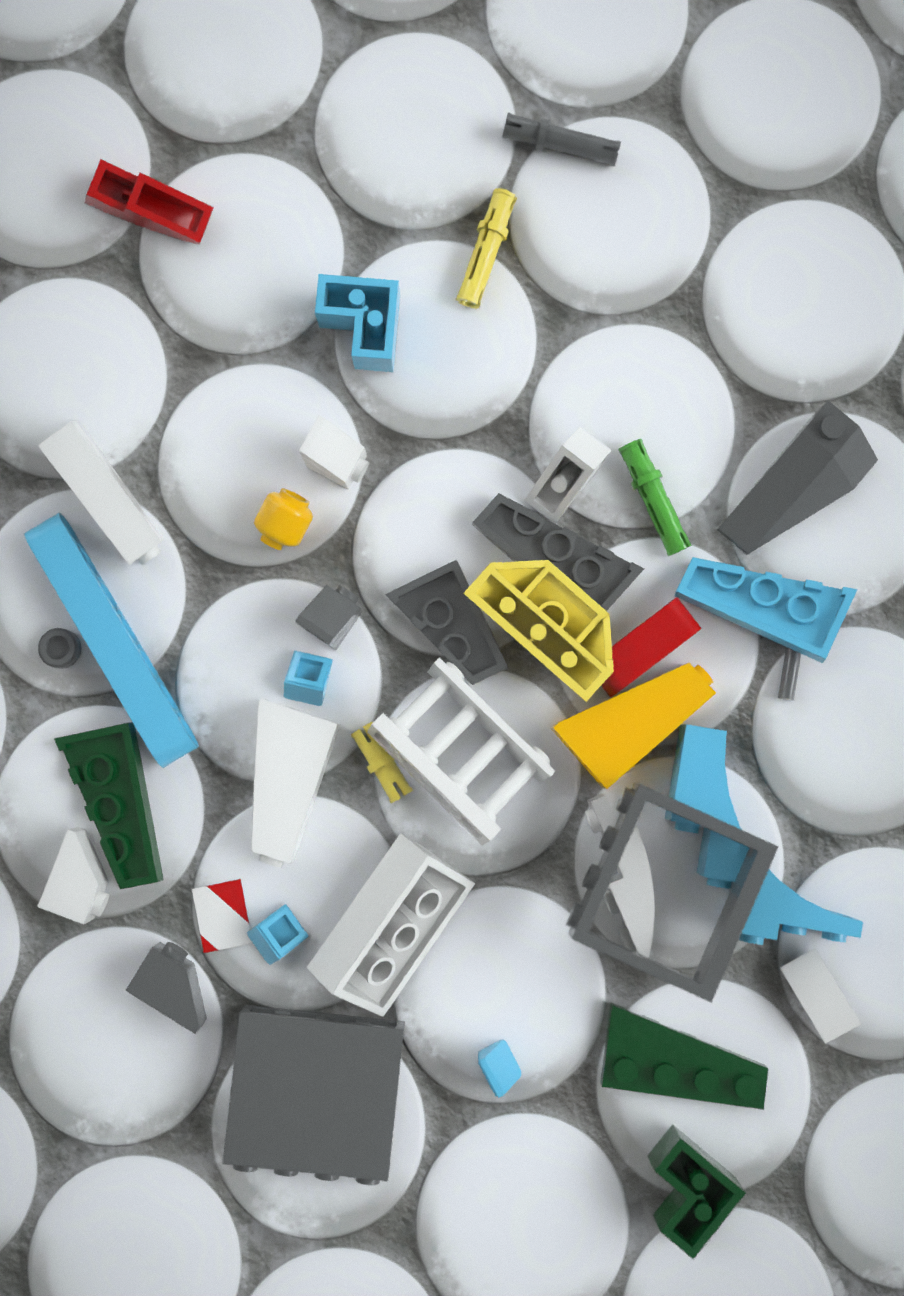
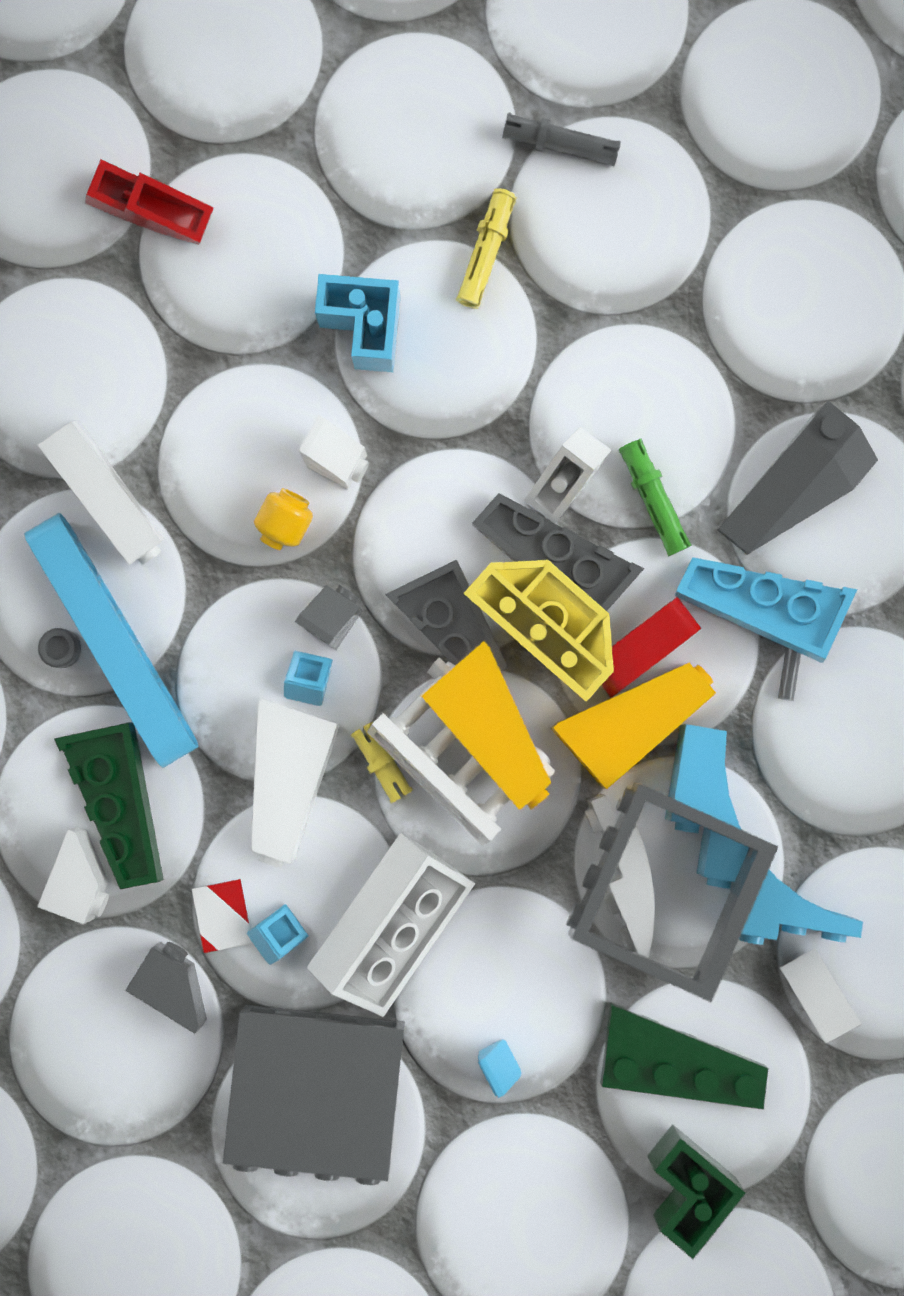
(486, 721): none -> yellow slope

